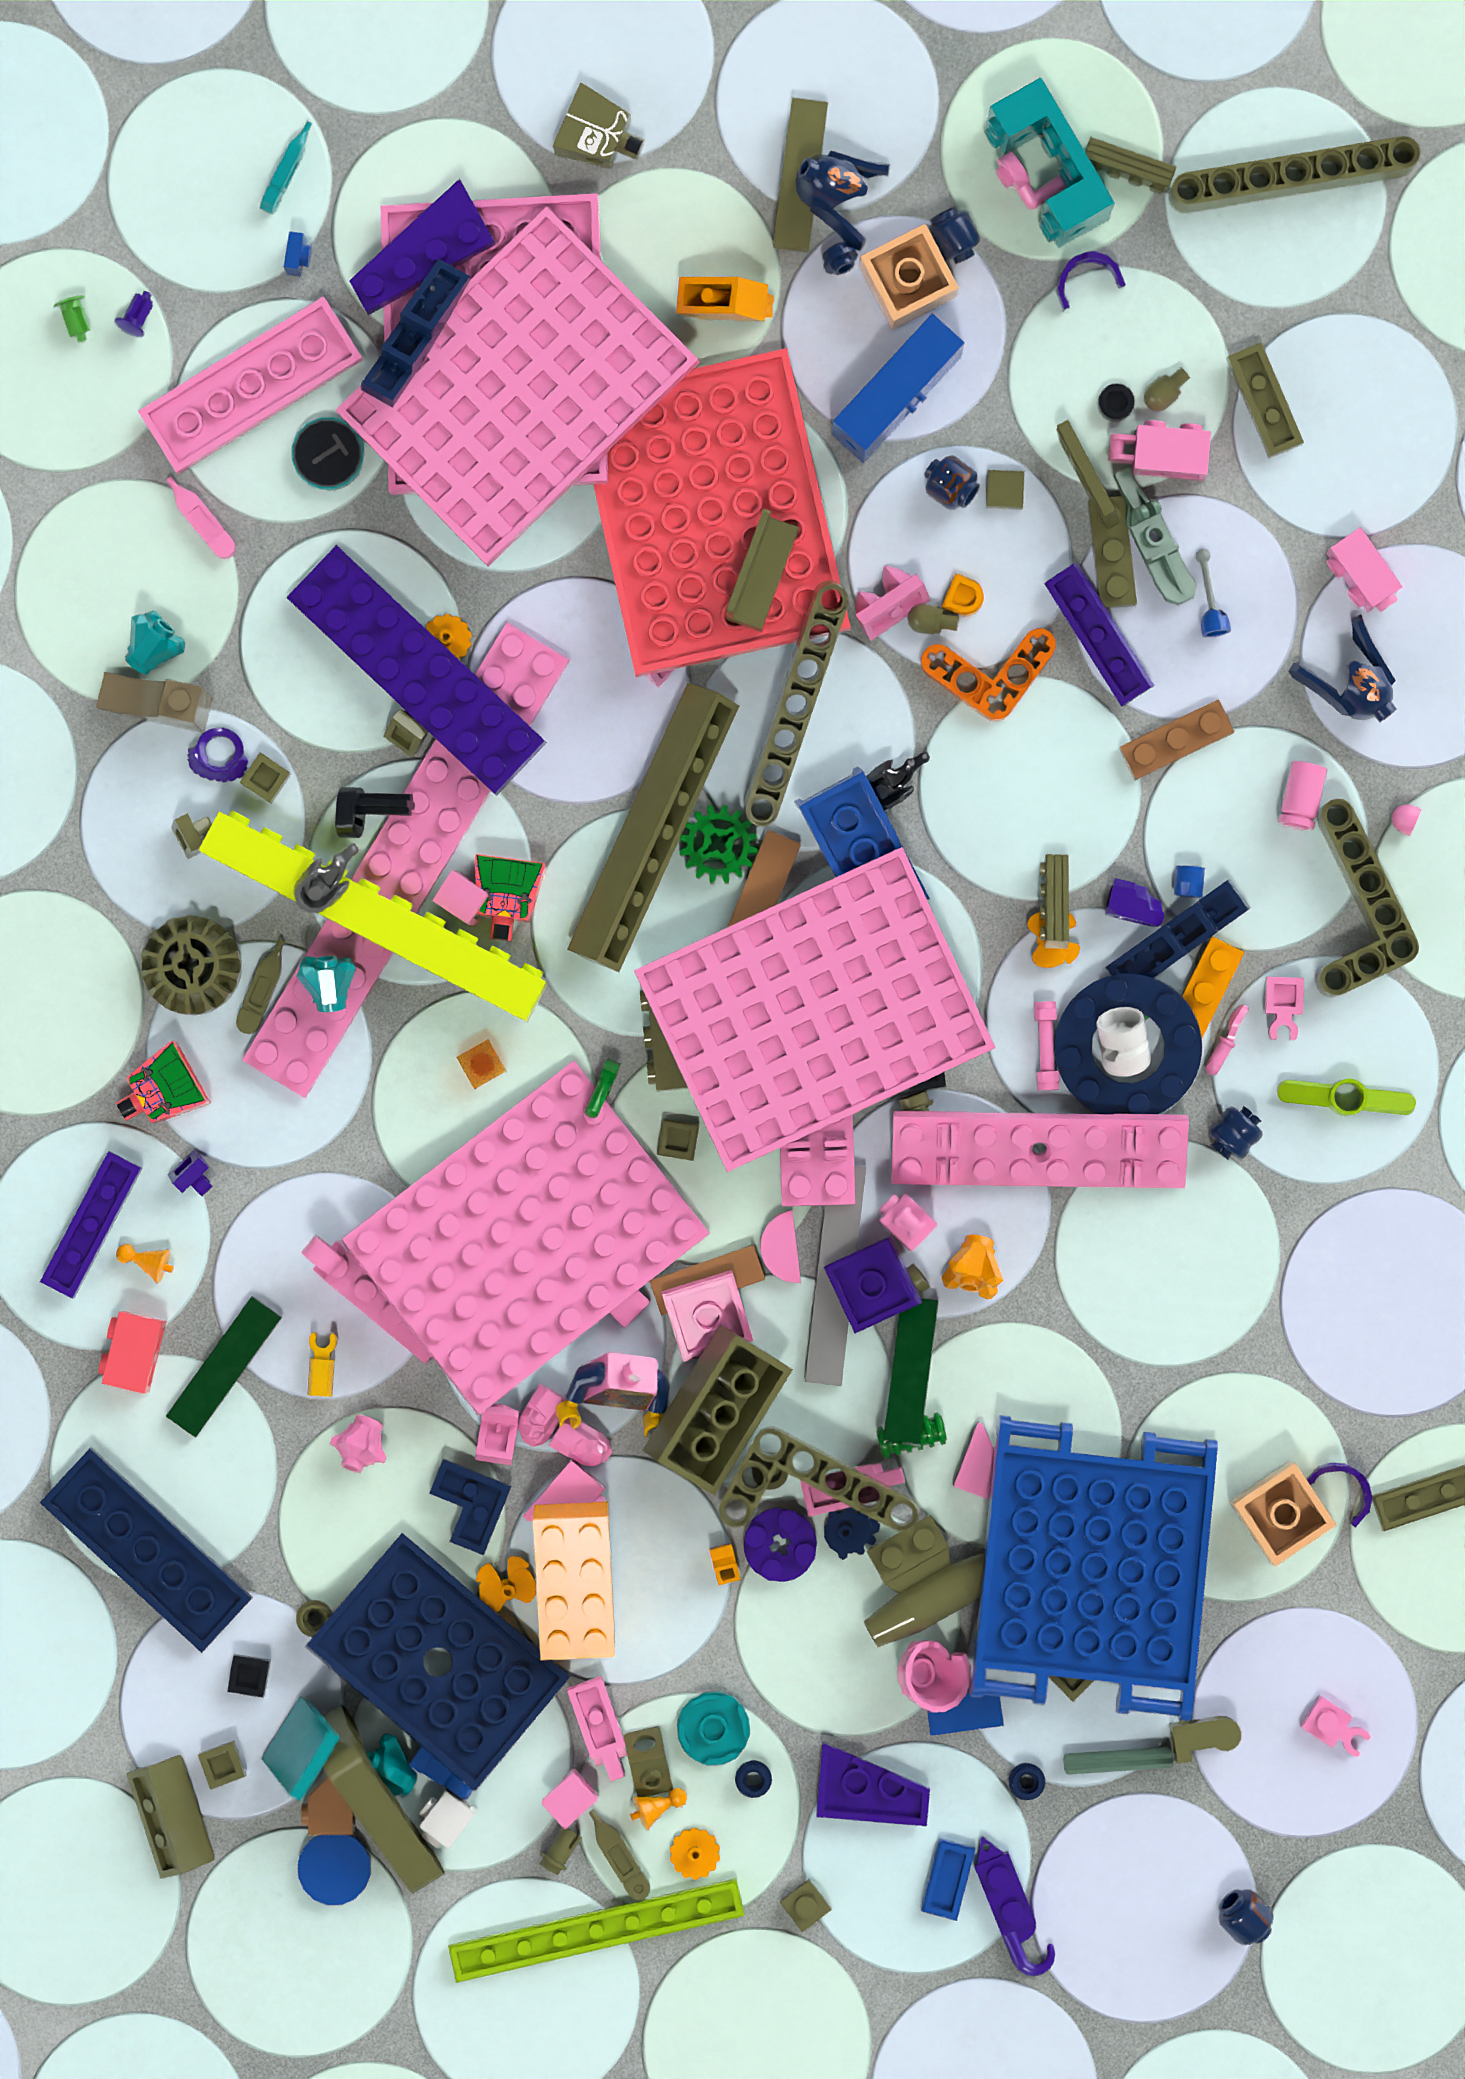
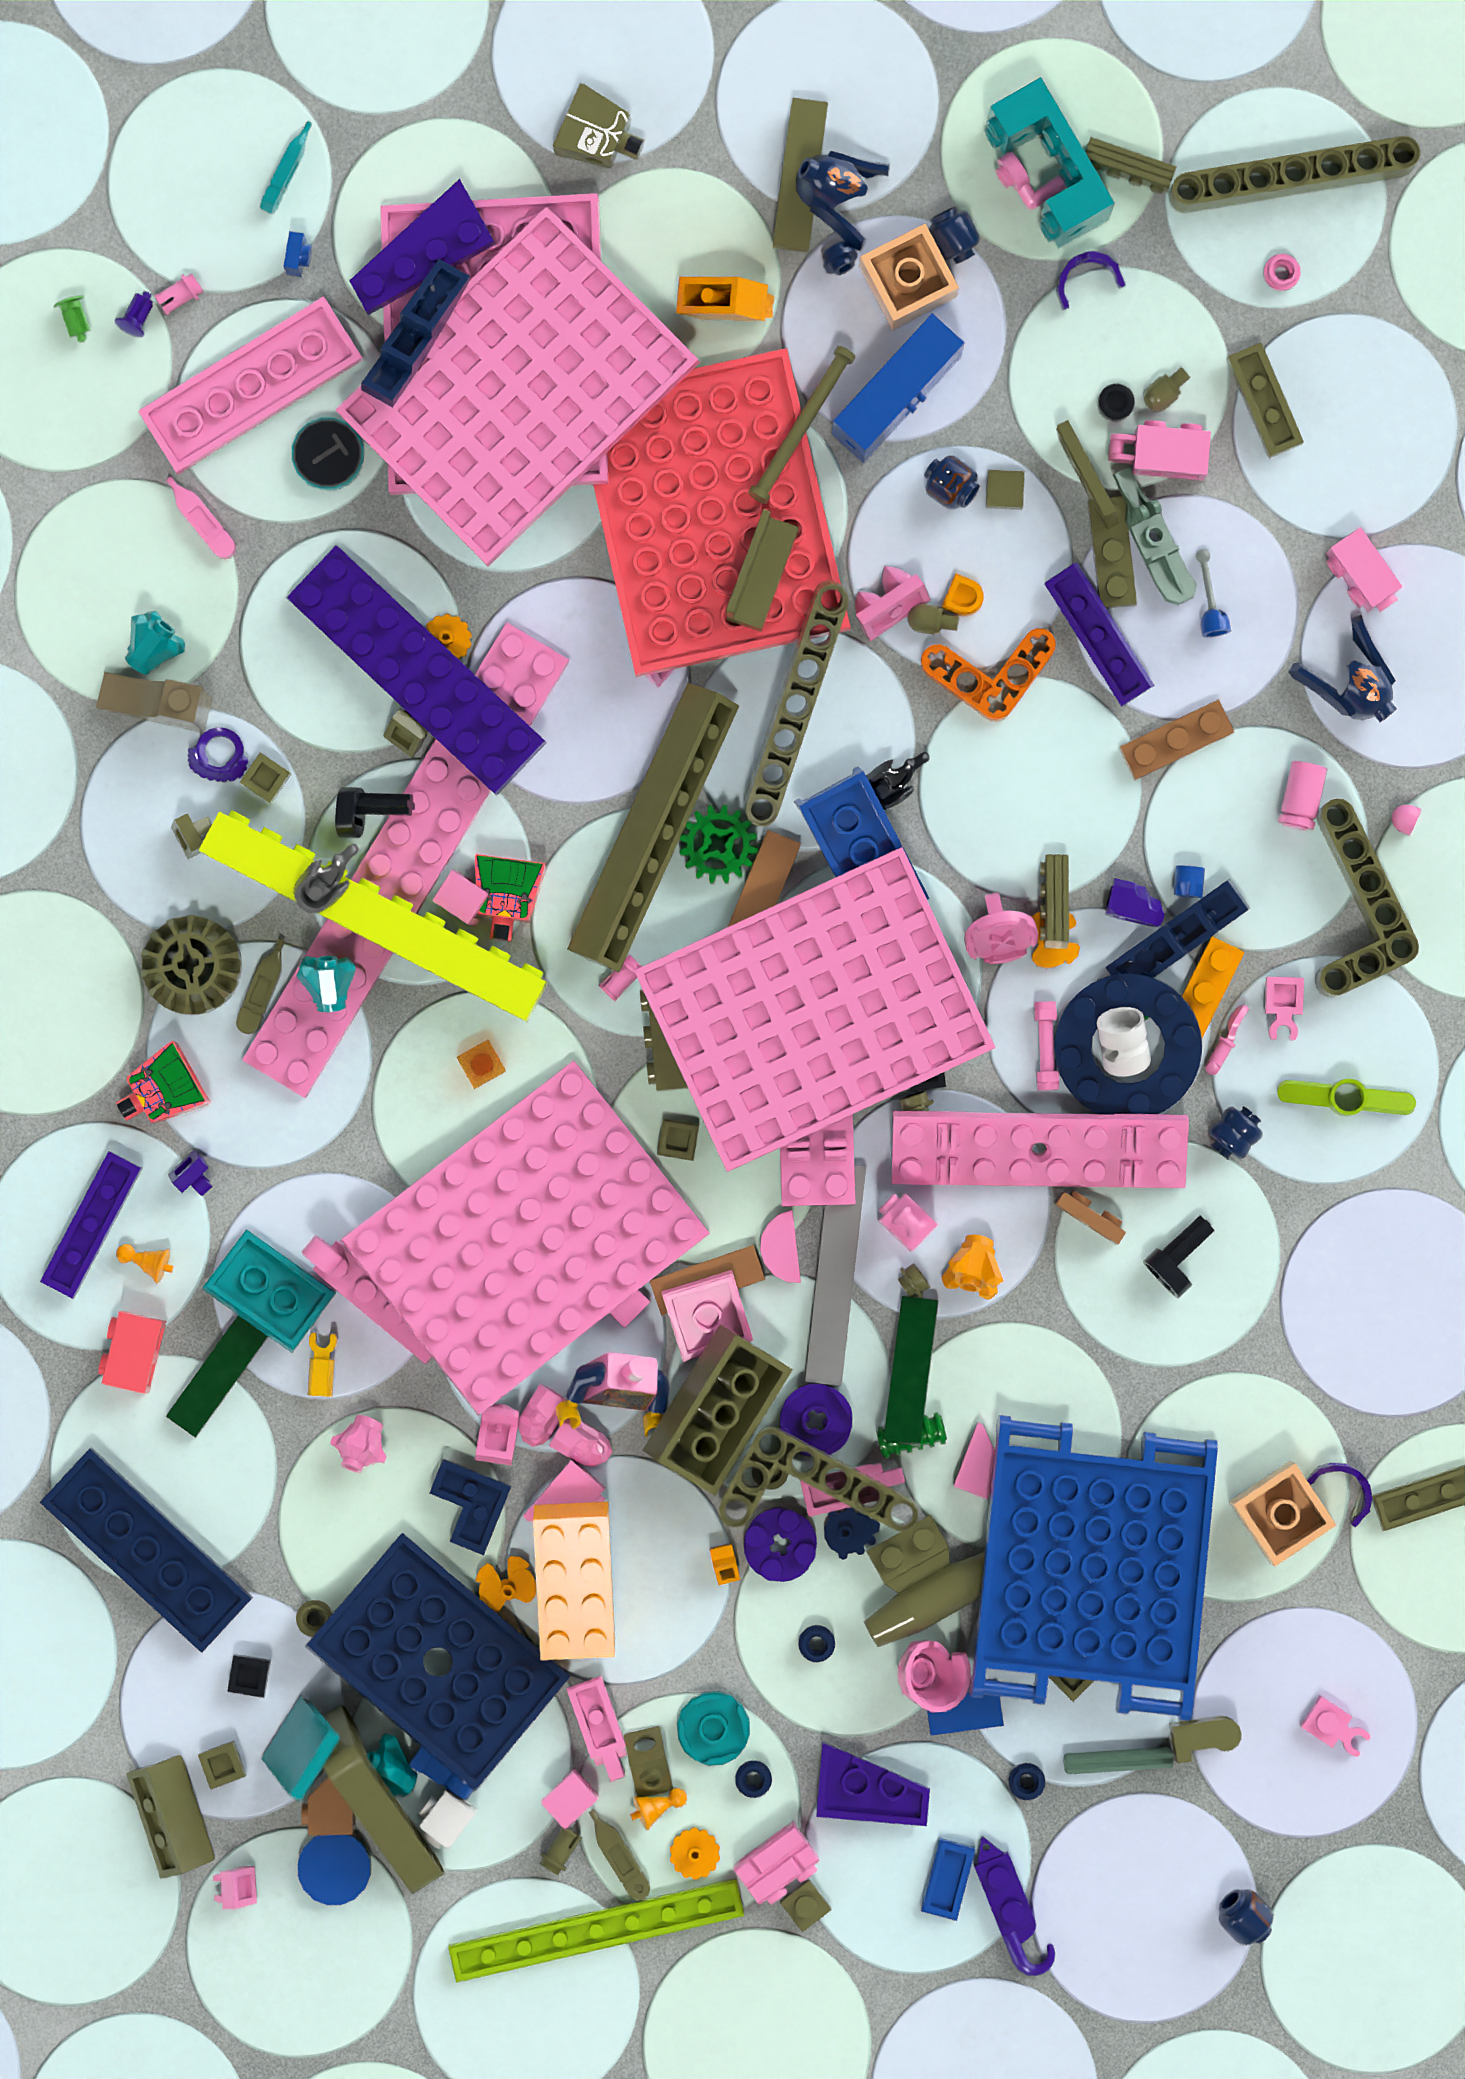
(181, 291): none -> bright pink pin
(237, 1887): none -> bright pink tile
(269, 1291): none -> teal tile
(602, 1088): green bar -> none
(618, 982): none -> bright pink pin
(776, 1864): none -> bright pink brick
(816, 1655): none -> dark blue plate
(820, 1399): none -> dark purple plate
(842, 358): none -> olive bar
(872, 1284): dark purple tile -> none
(1001, 934): none -> bright pink tile
(1104, 1224): none -> medium nougat plate
(1164, 1263): none -> black piece
(1282, 261): none -> bright pink plate

